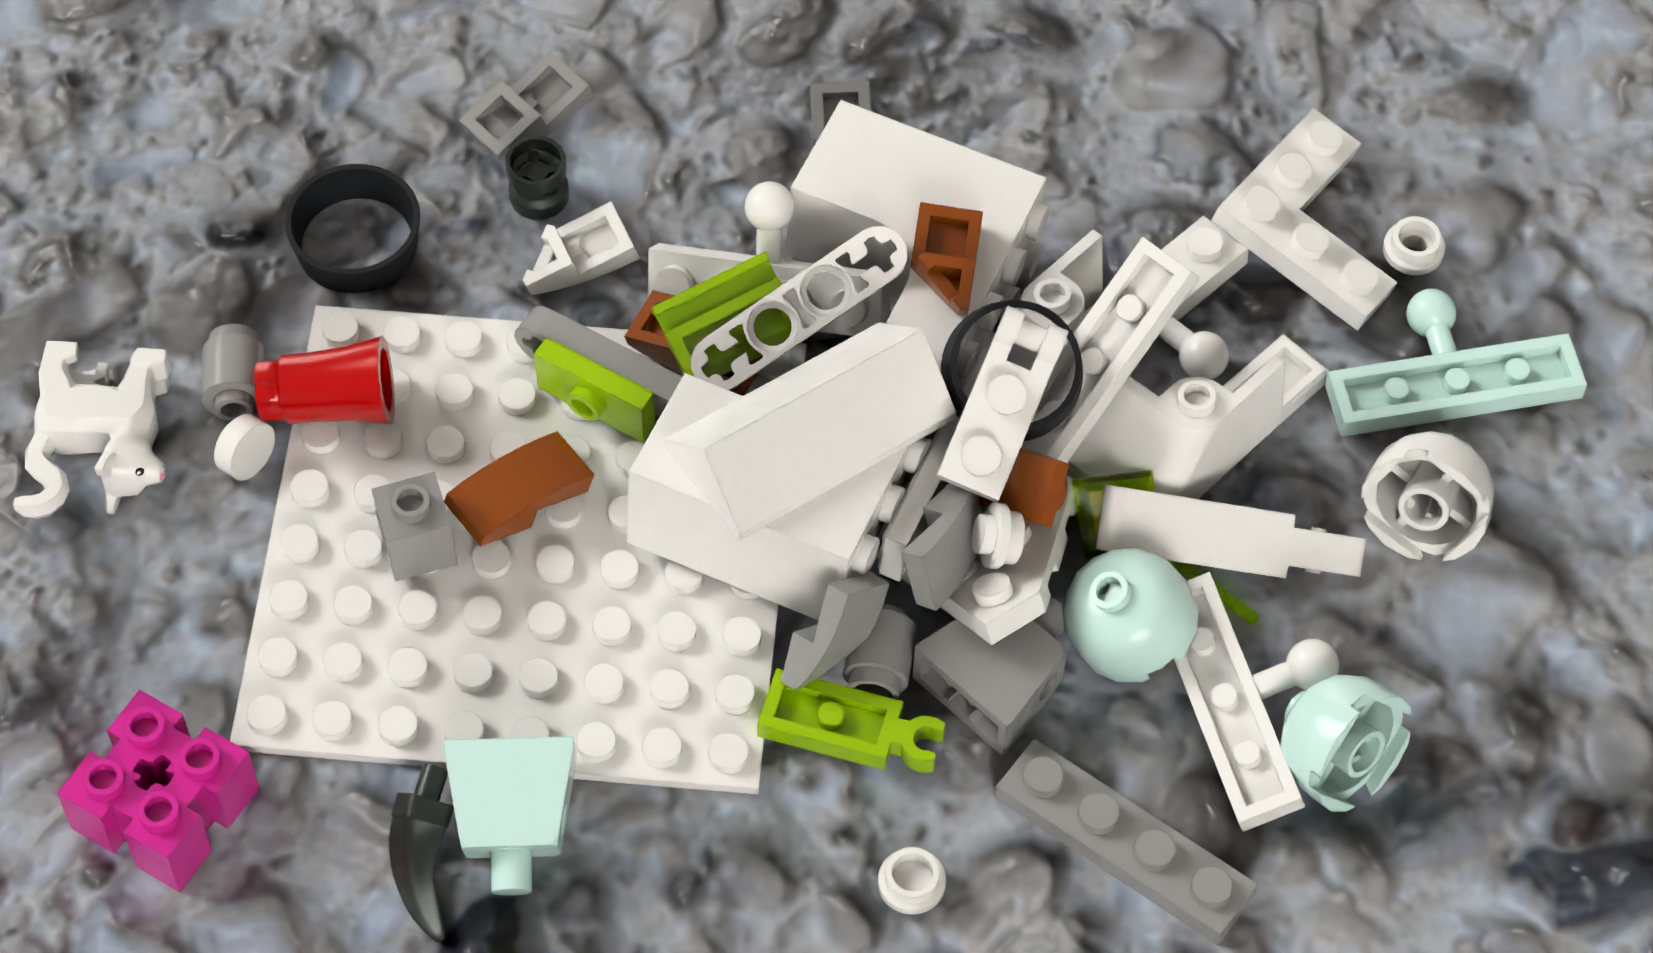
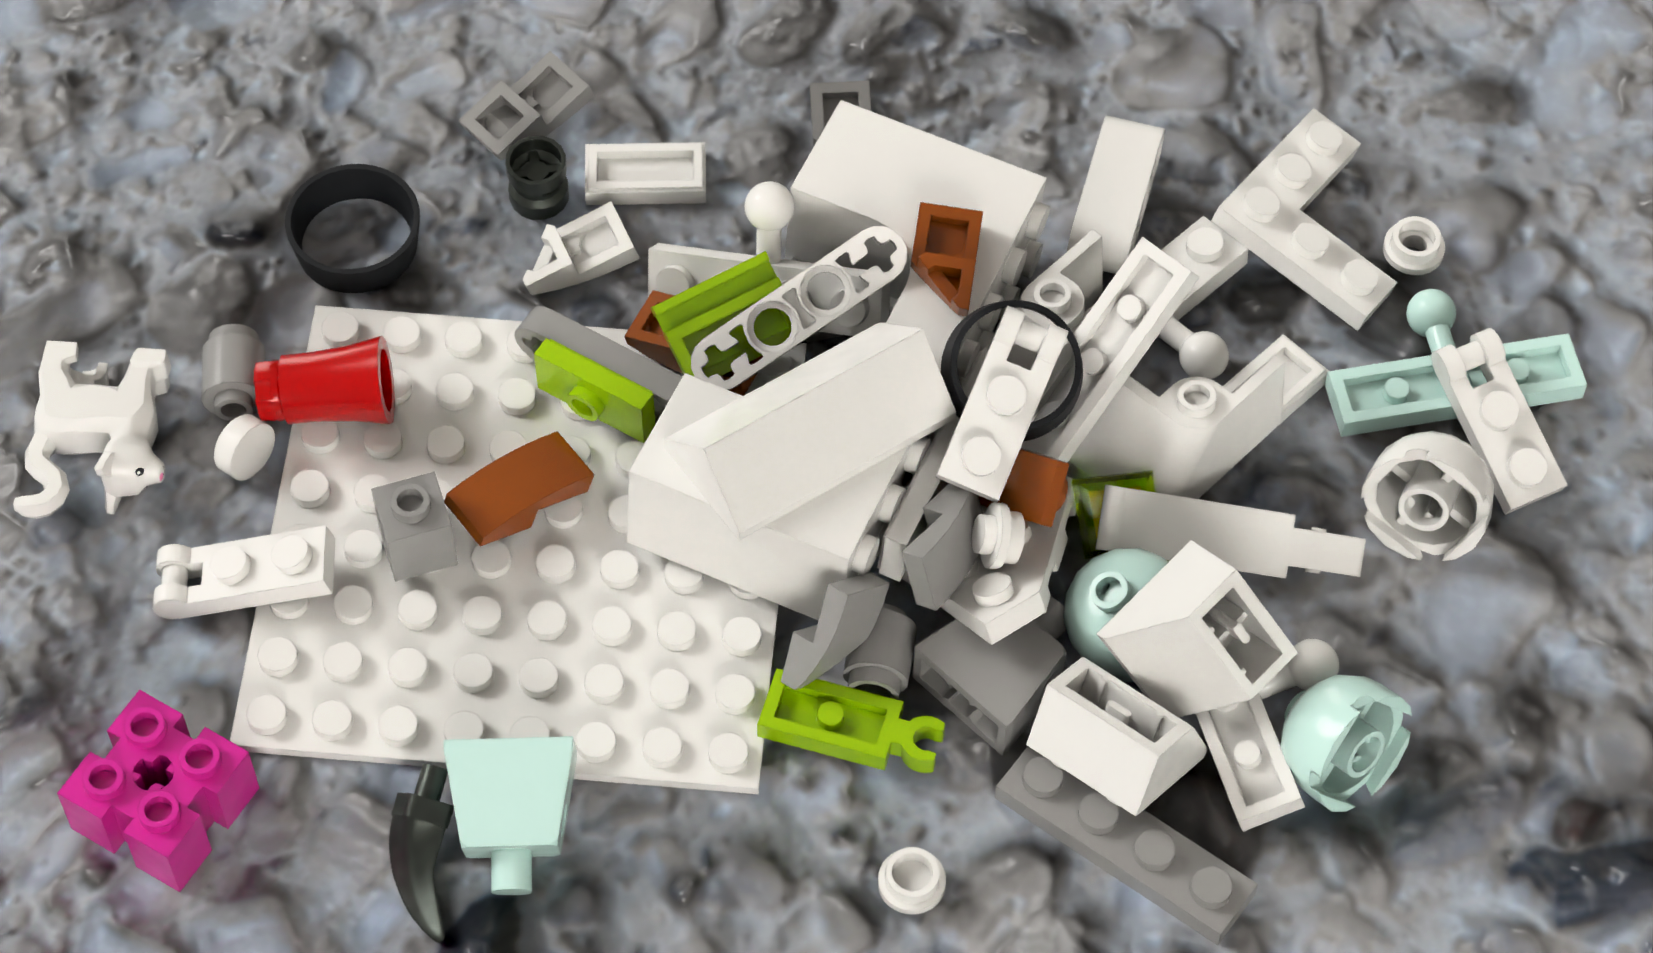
(244, 573): none -> white plate
(645, 173): none -> white tile
(1113, 736): none -> white slope
(1118, 188): none -> white beam
(1197, 636): none -> white slope
(1498, 421): none -> white plate

